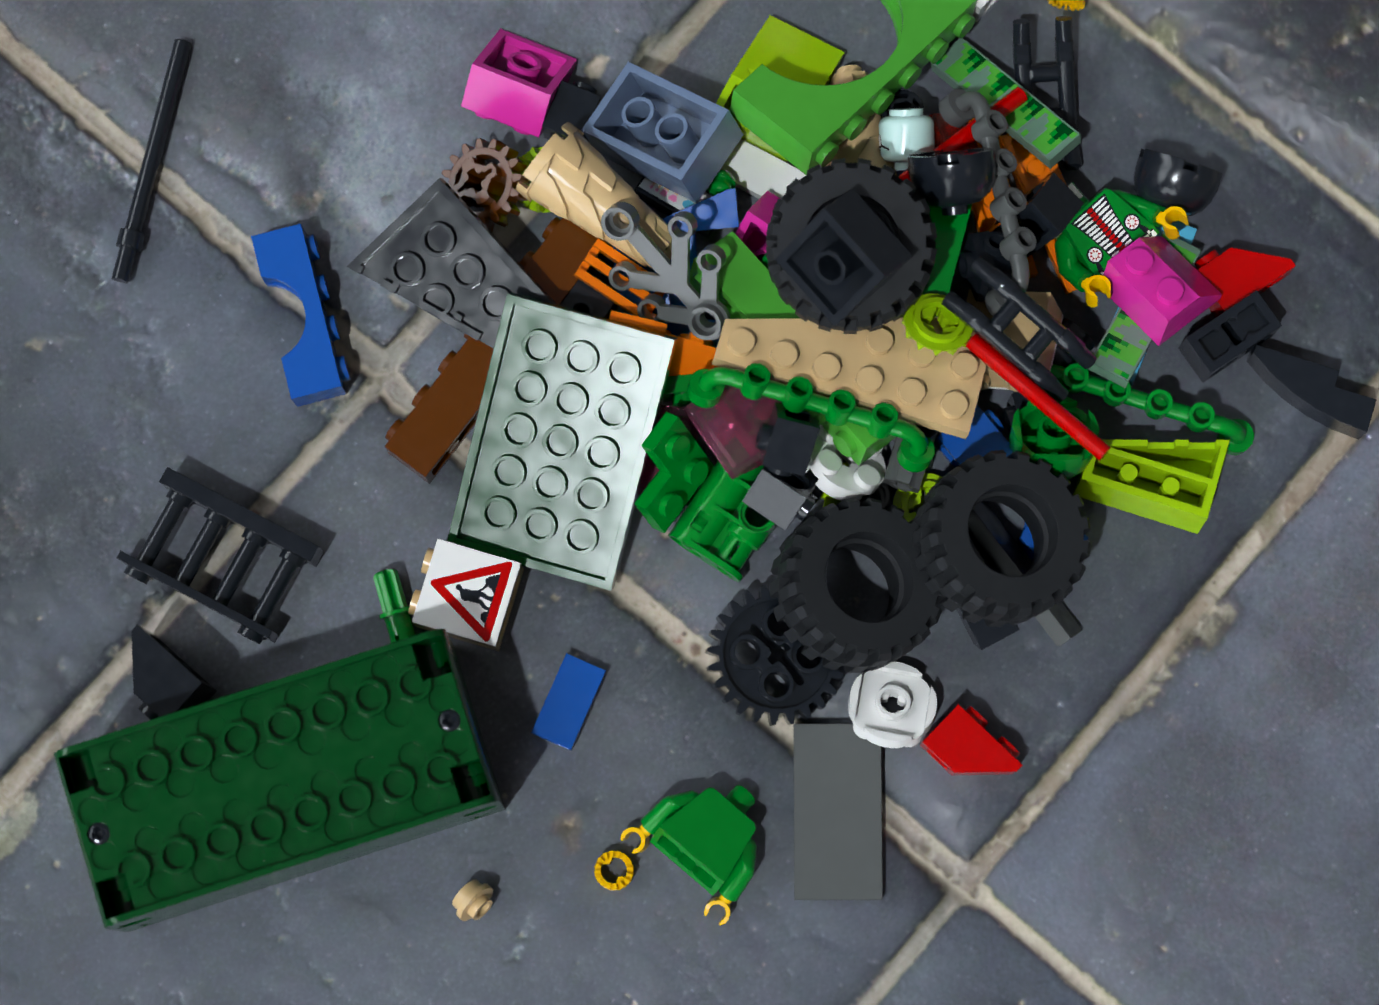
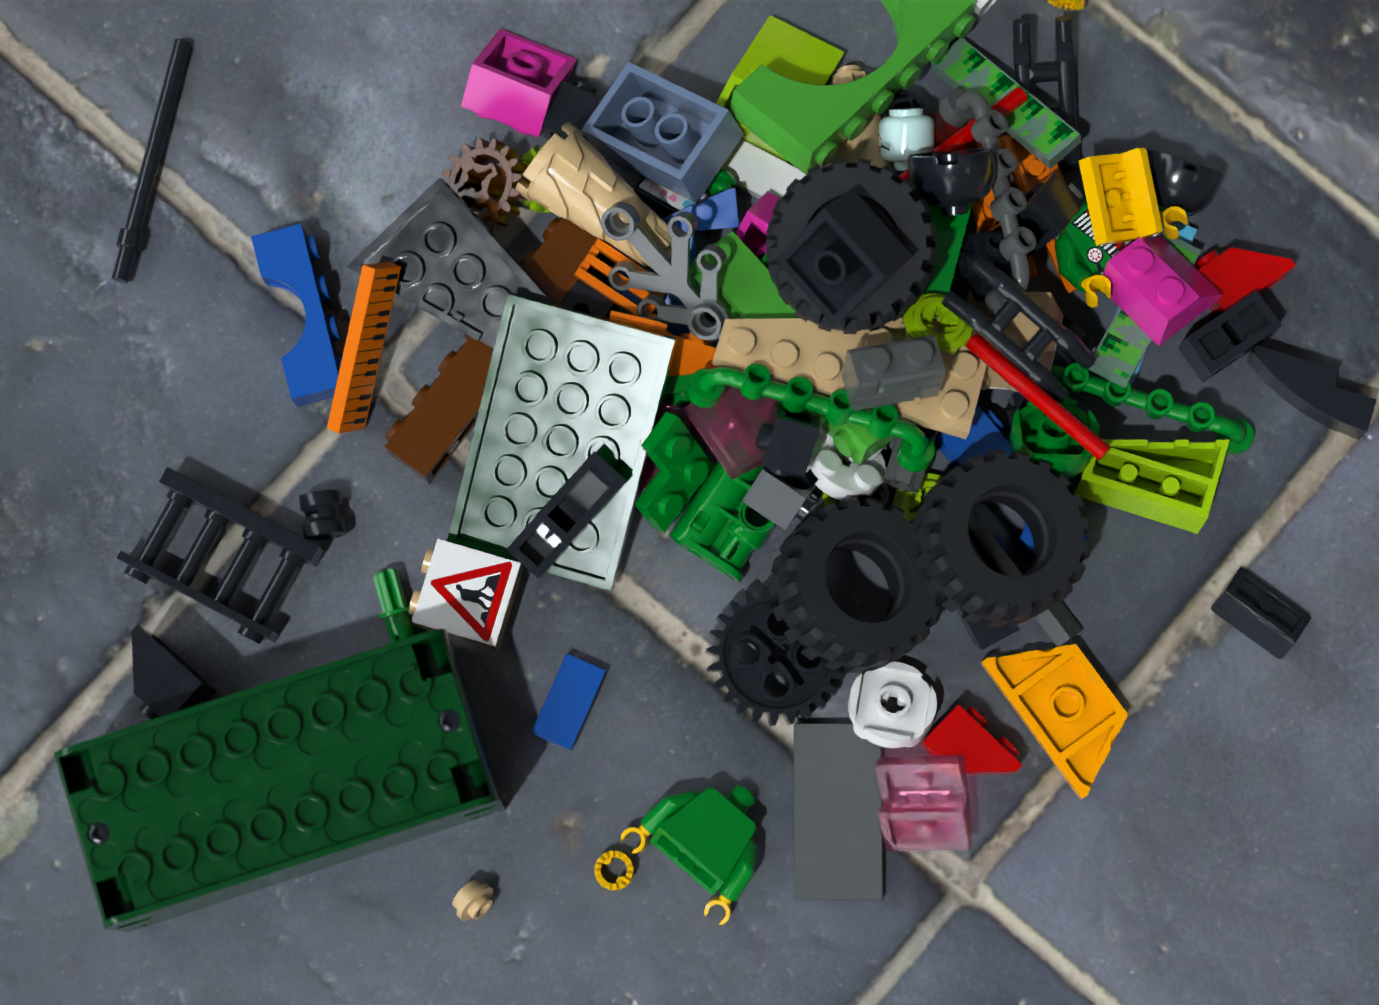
(322, 515): none -> black wheel
(363, 347): none -> orange tile
(566, 515): none -> black slope
(893, 372): none -> dark grey brick
(924, 803): none -> clear pink slope
(1062, 707): none -> light orange wing
(1120, 196): none -> yellow bracket
(1260, 613): none -> black slope

